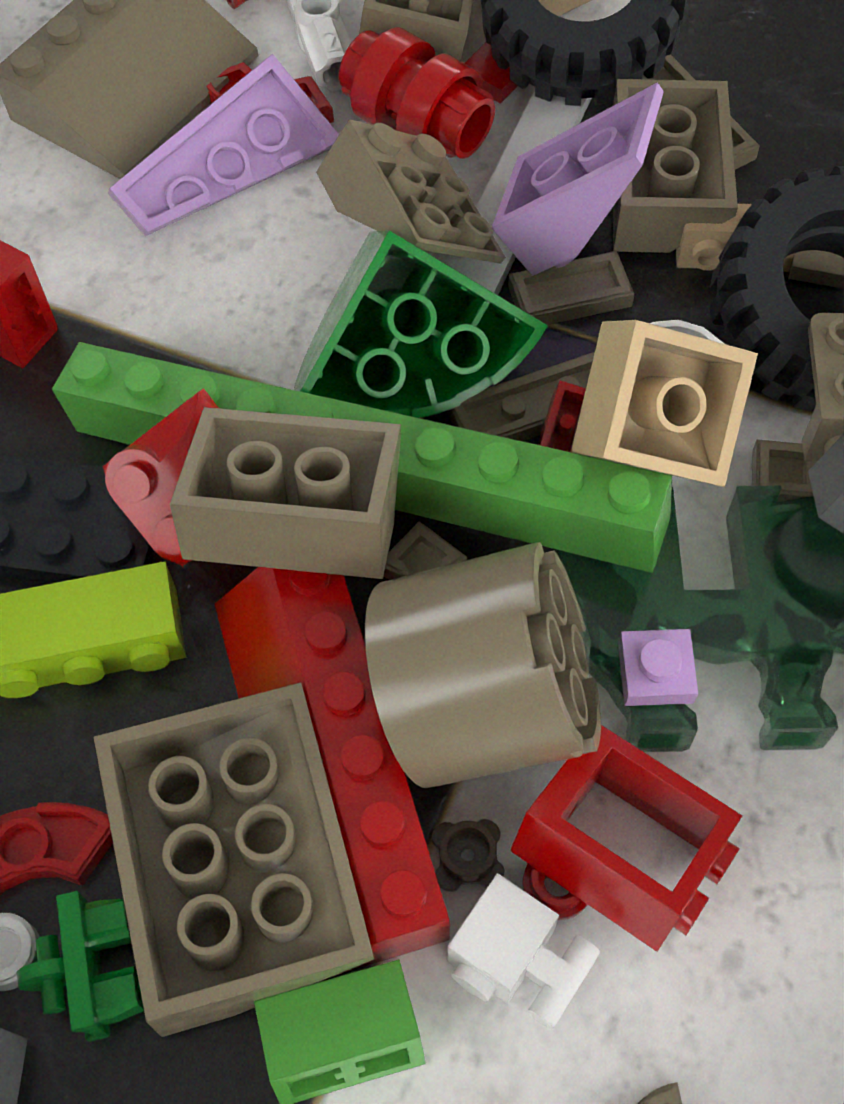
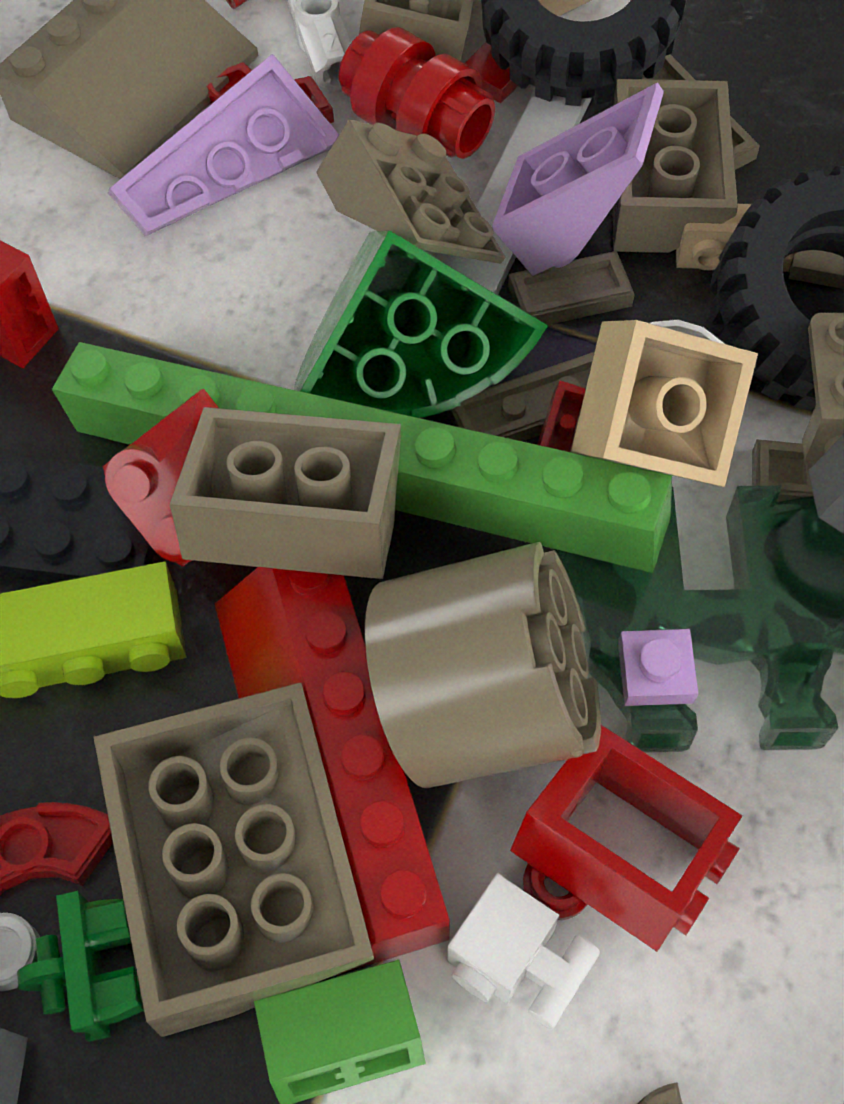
(419, 552): dark tan tile -> none
(453, 840): dark brown plate -> none

